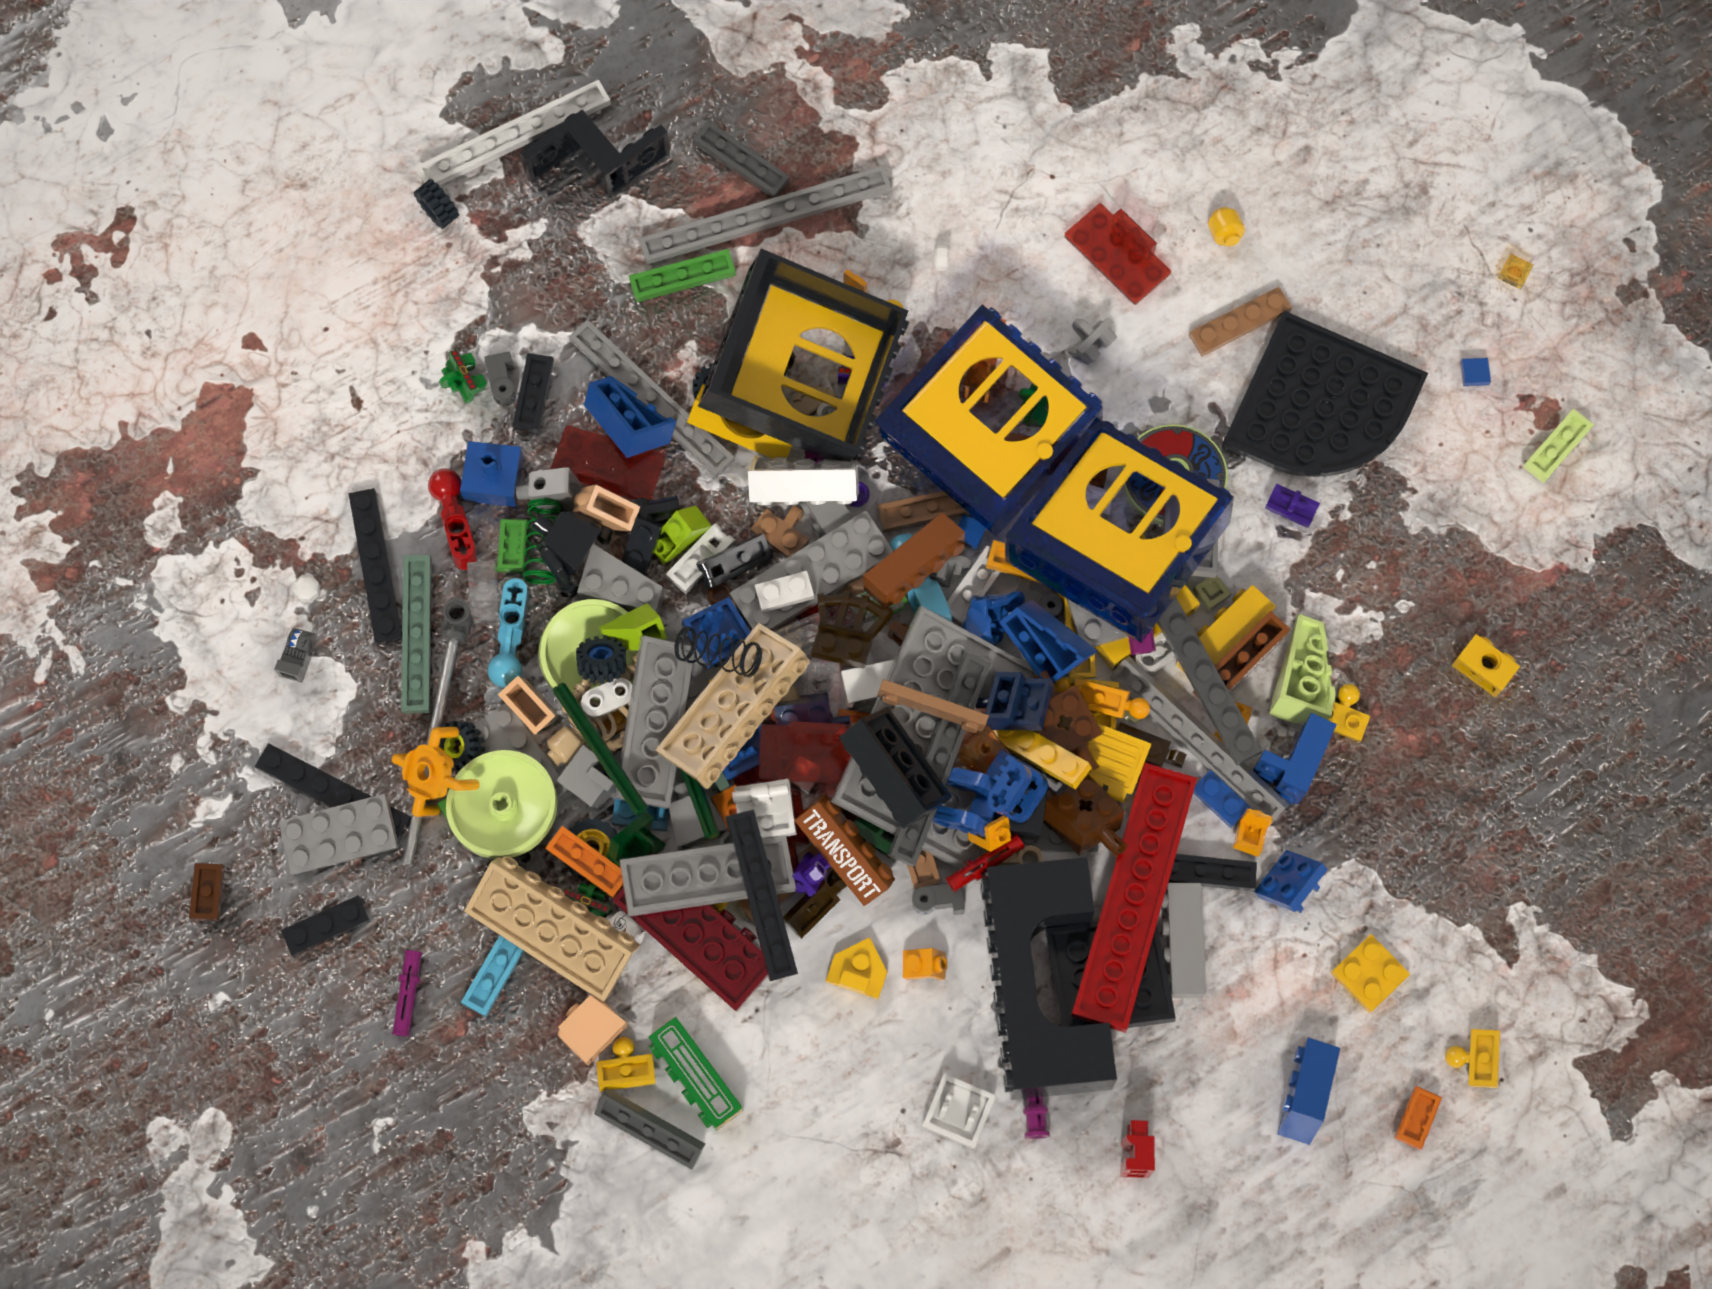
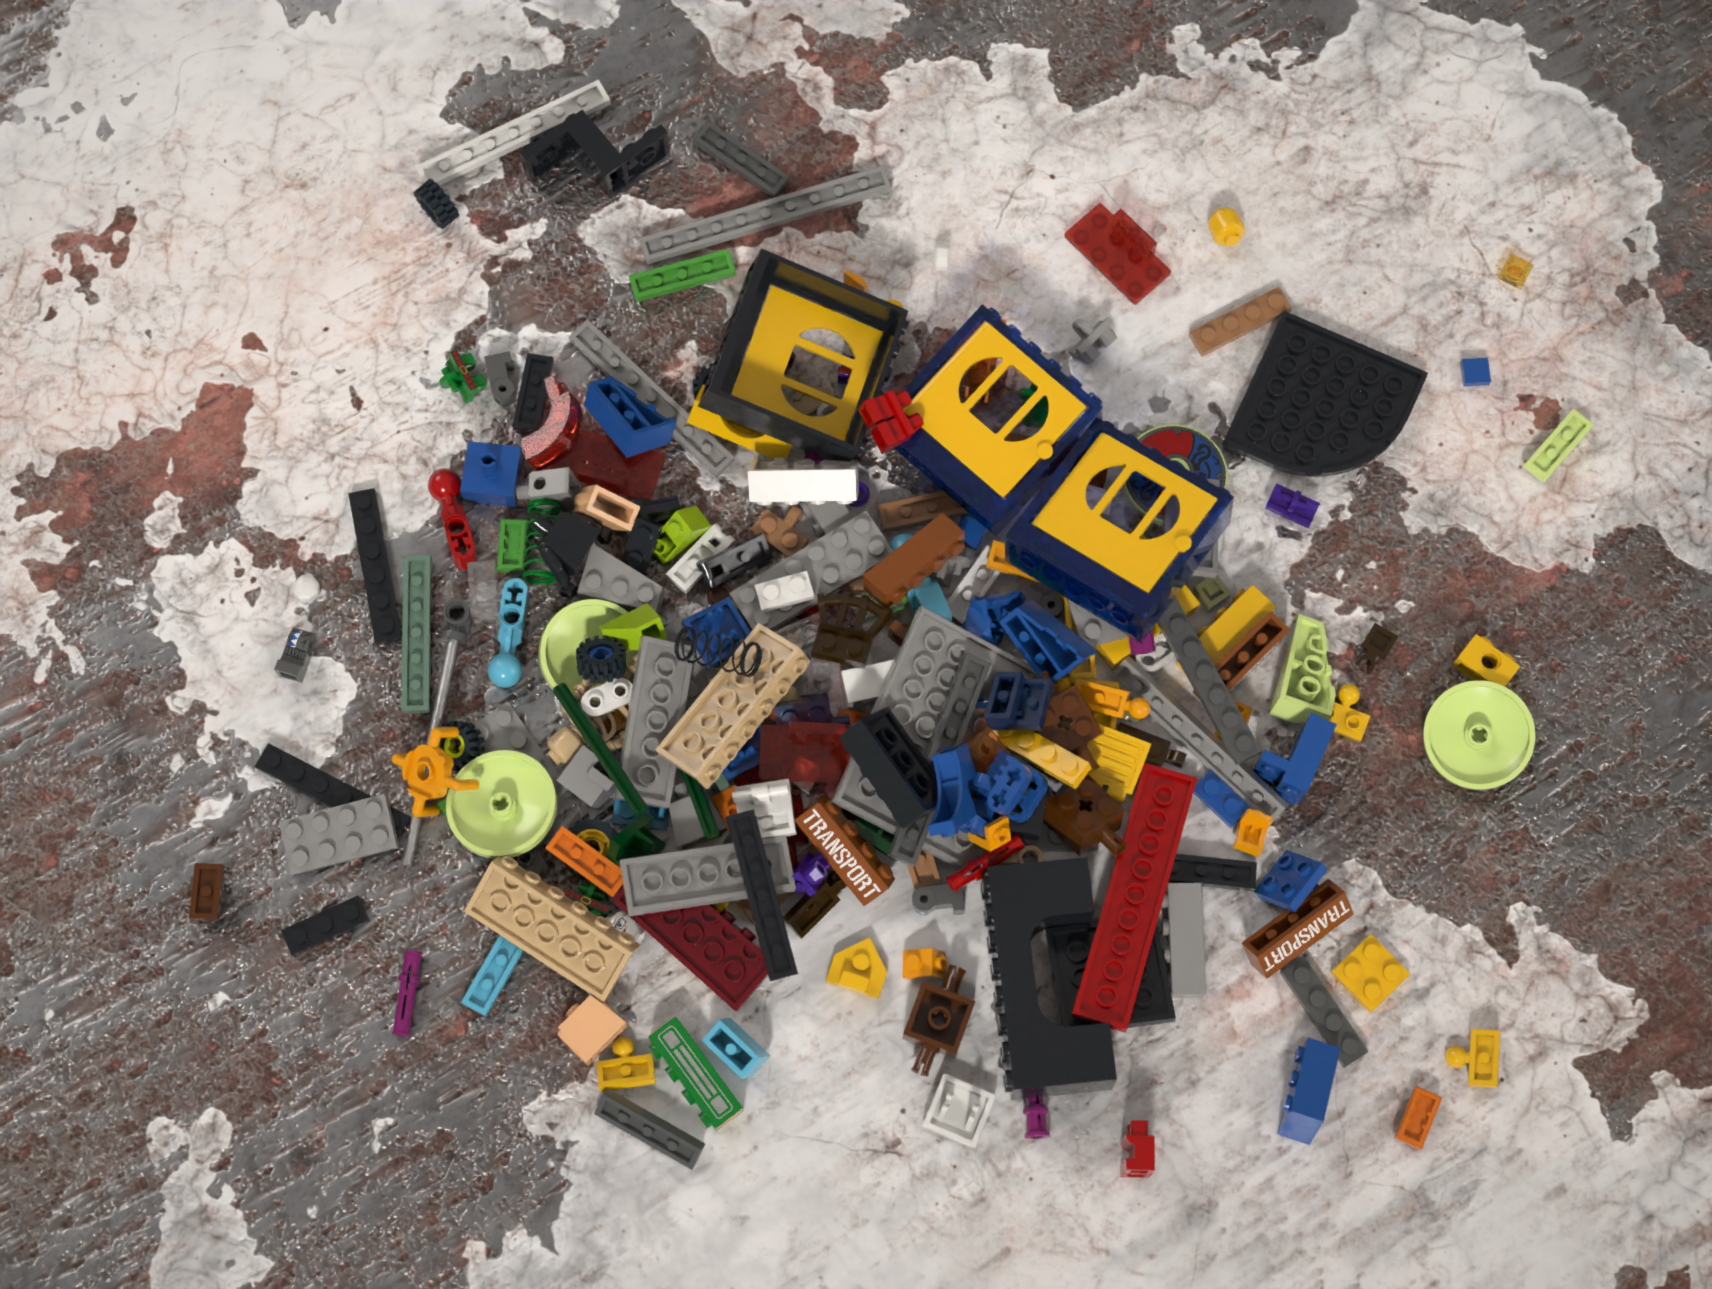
(528, 704): light nougat torso -> none
(558, 432): none -> clear red arch
(736, 1048): none -> medium azure brick
(889, 419): none -> red hips
(897, 694): medium nougat plate -> none
(954, 801): none -> blue arch
(955, 1012): none -> reddish brown brick
(1297, 931): none -> dark orange brick
(1324, 1011): none -> dark grey plate
(1378, 644): none -> dark brown plate
(1479, 735): none -> yellowish green dish

